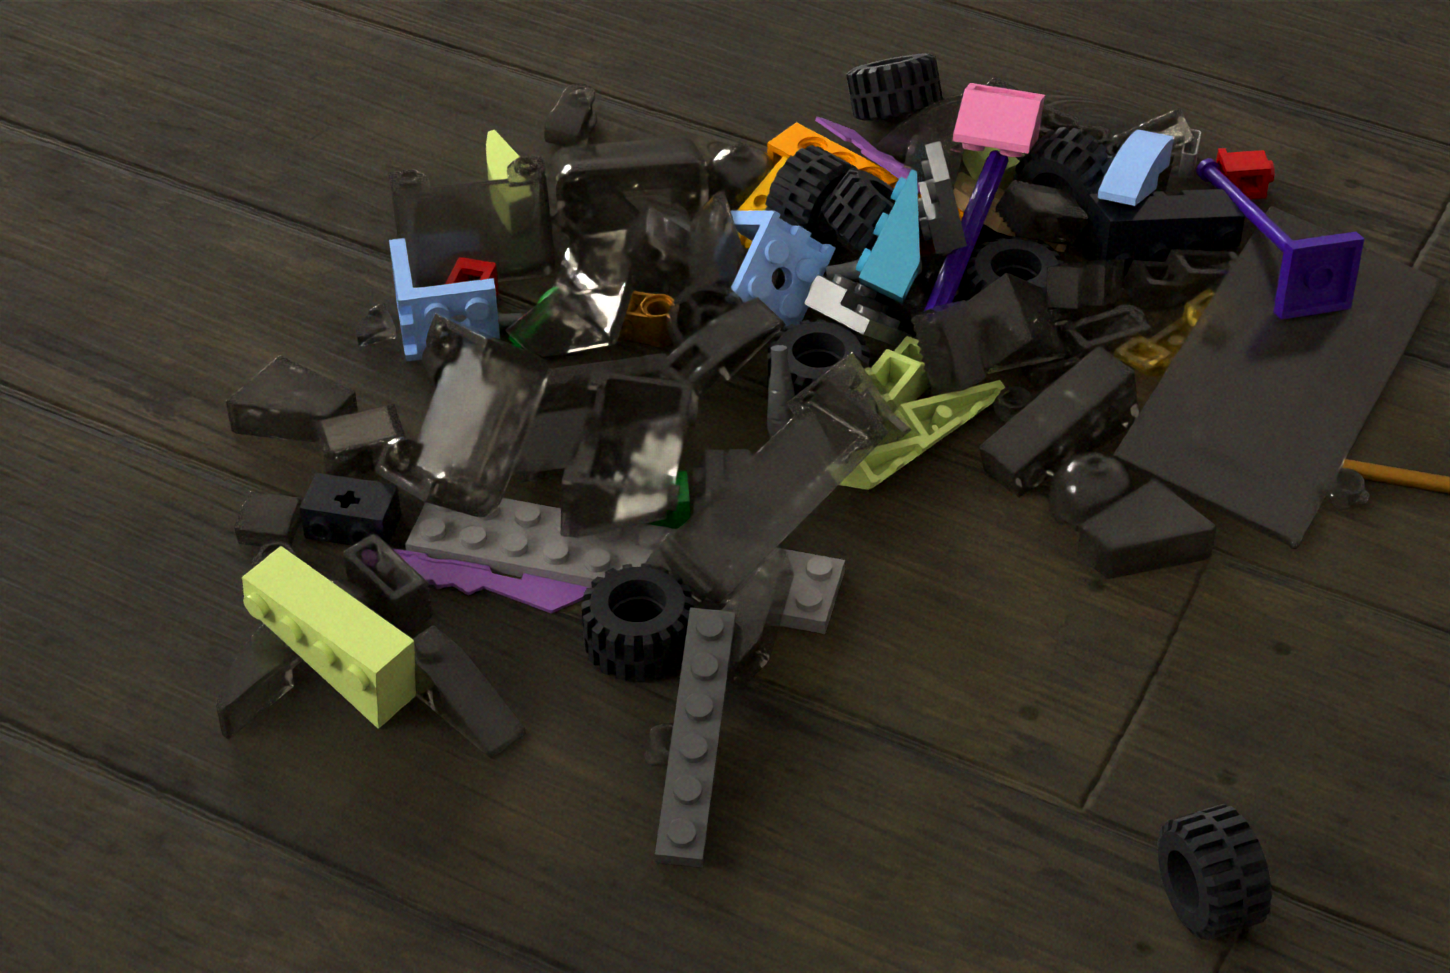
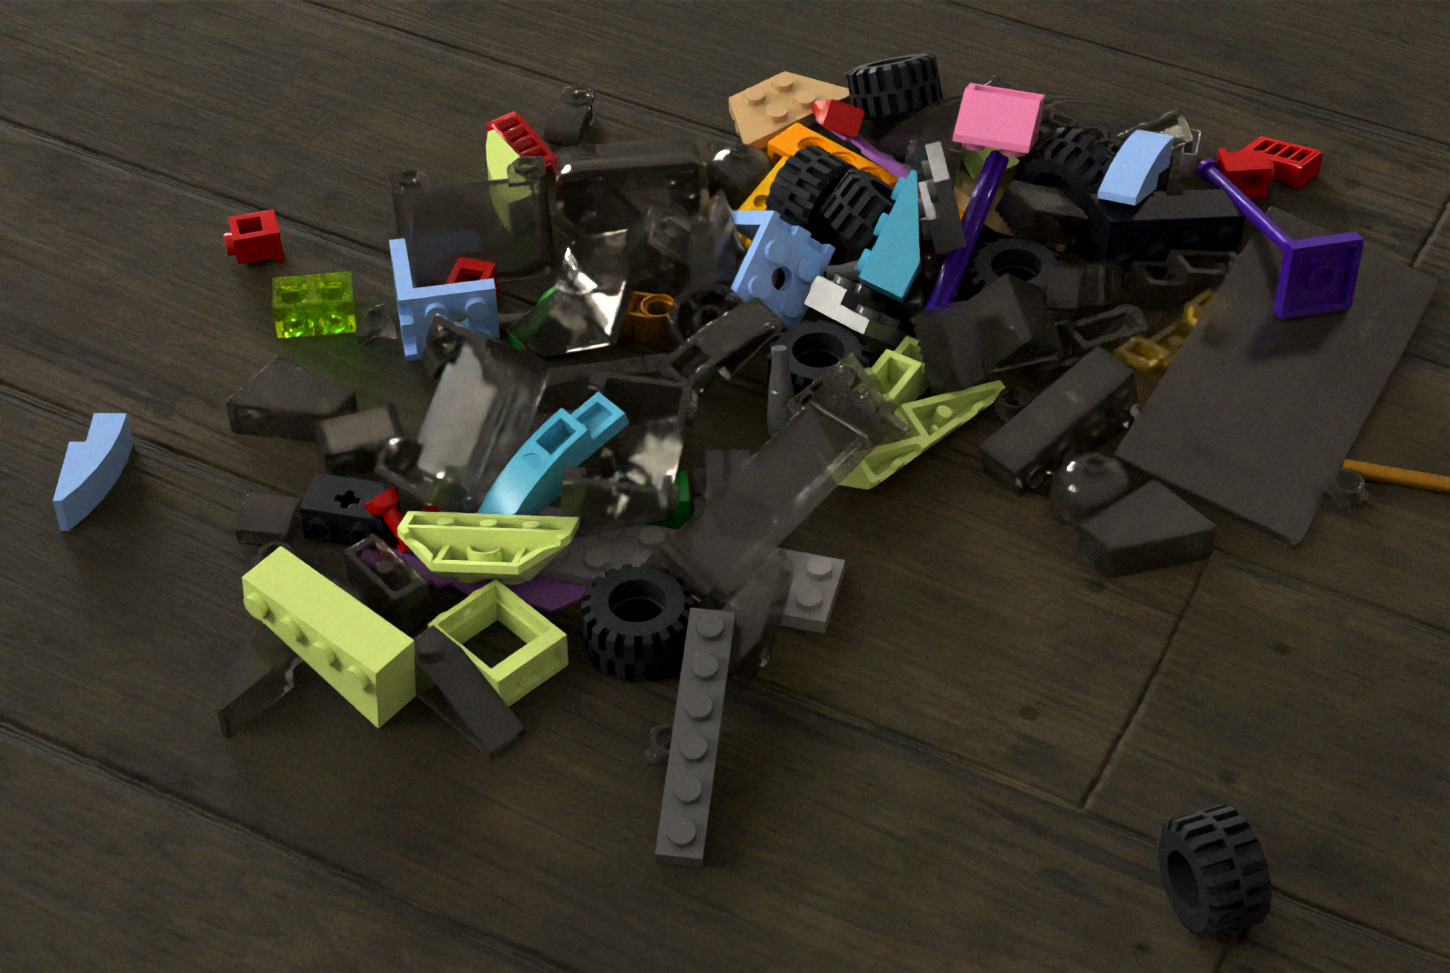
(92, 468): none -> light blue slope
(254, 237): none -> red brick
(314, 304): none -> clear neon green brick
(385, 505): none -> red piece
(486, 544): none -> yellowish green wedge
(521, 137): none -> red slope
(526, 668): none -> yellowish green window
(537, 469): none -> medium azure slope
(778, 104): none -> tan wing
(838, 116): none -> red slope
(1292, 162): none -> red slope

